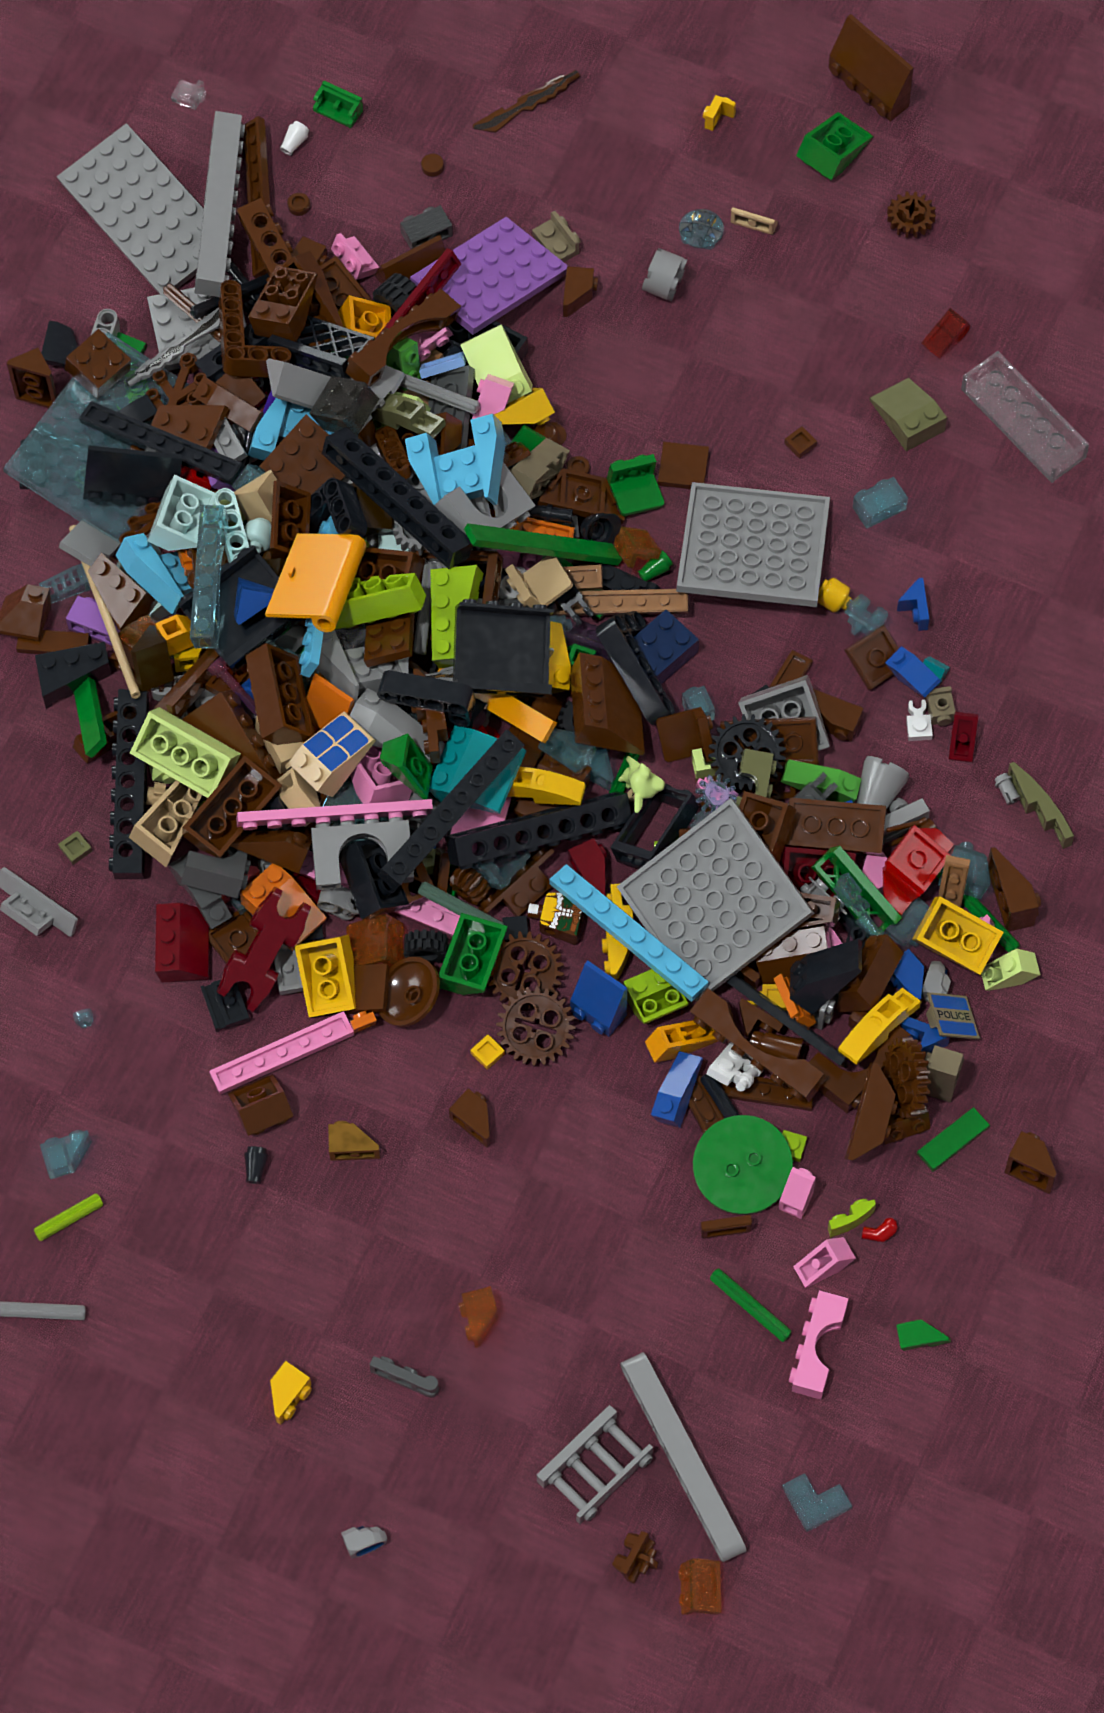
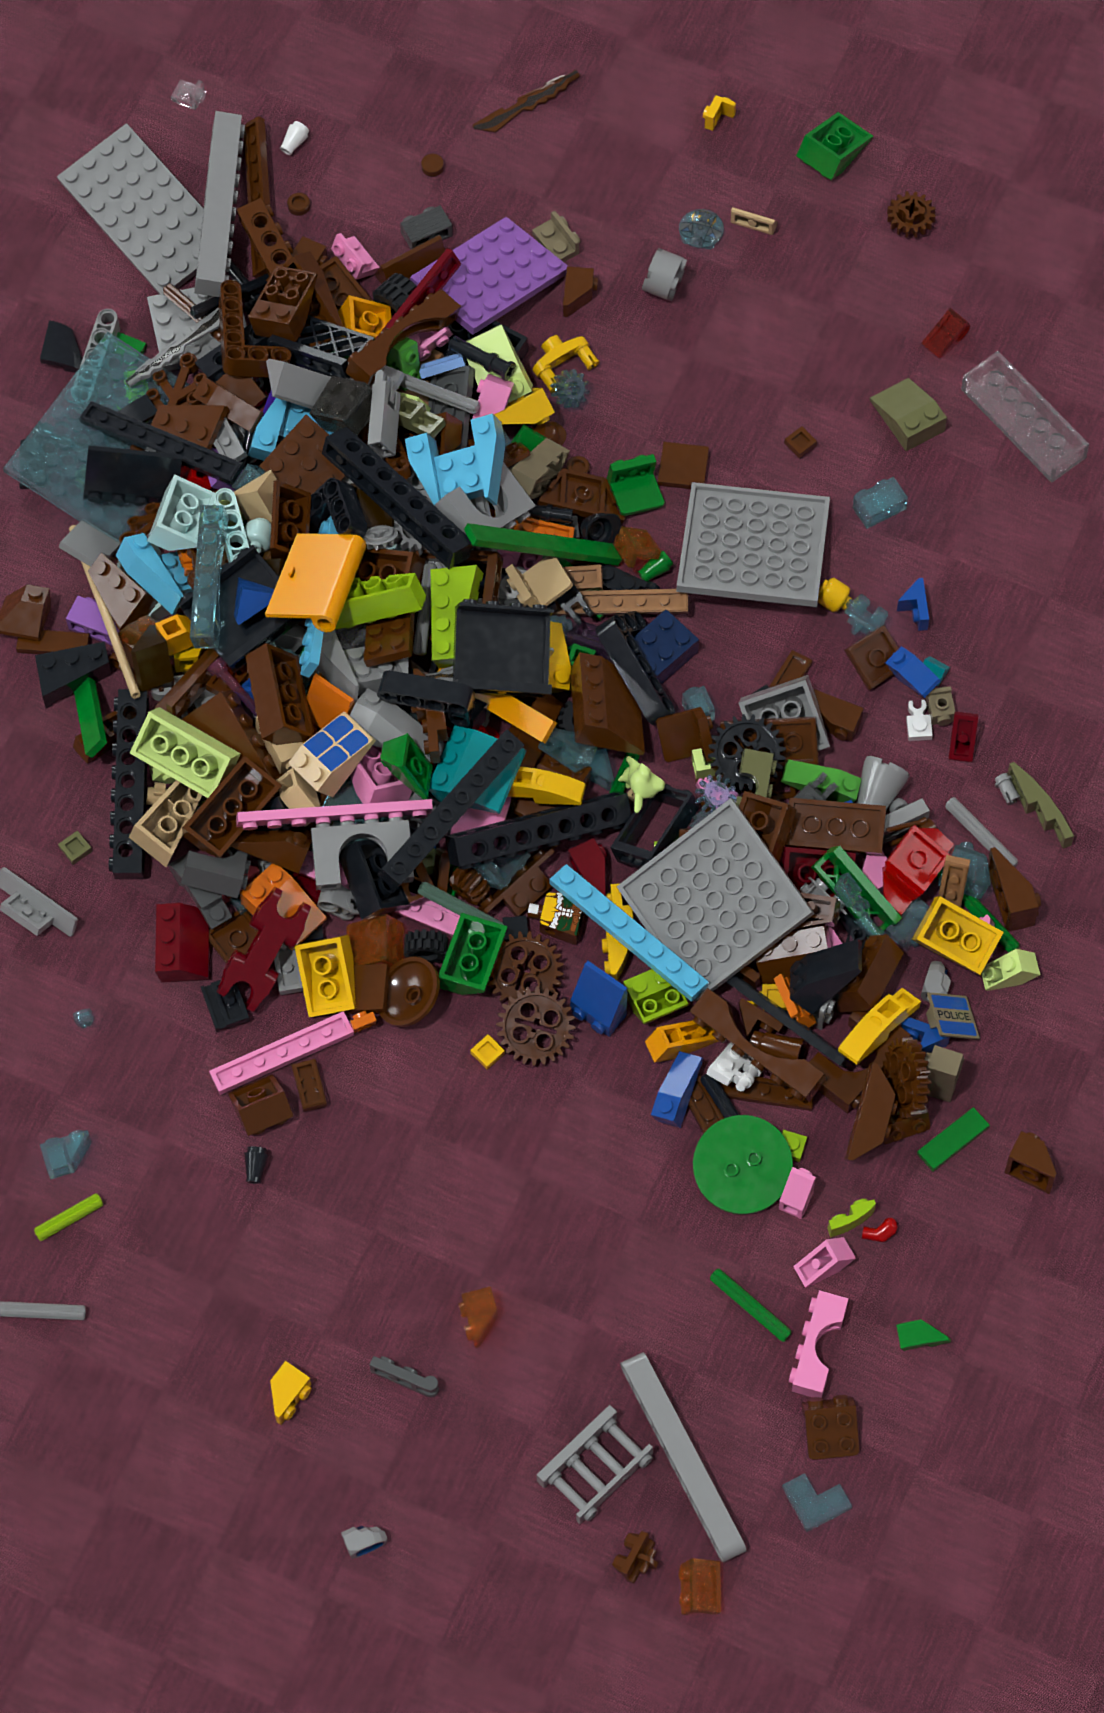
(32, 378): reddish brown slope -> none
(75, 587): clear light blue slope -> none
(97, 364): reddish brown brick -> none
(309, 1085): none -> reddish brown plate
(338, 104): green hinge -> none
(350, 1143): pearl gold slope -> none
(380, 537): none -> light grey gear
(384, 416): none -> light grey hinge
(472, 1115): reddish brown slope -> none
(490, 361): none -> black pin
(558, 352): none -> yellow connector
(565, 395): none -> clear light blue gear
(726, 1226): reddish brown tile -> none
(831, 1427): none -> reddish brown bracket
(871, 69): reddish brown slope -> none
(908, 974): blue slope -> none
(978, 830): none -> light grey axle

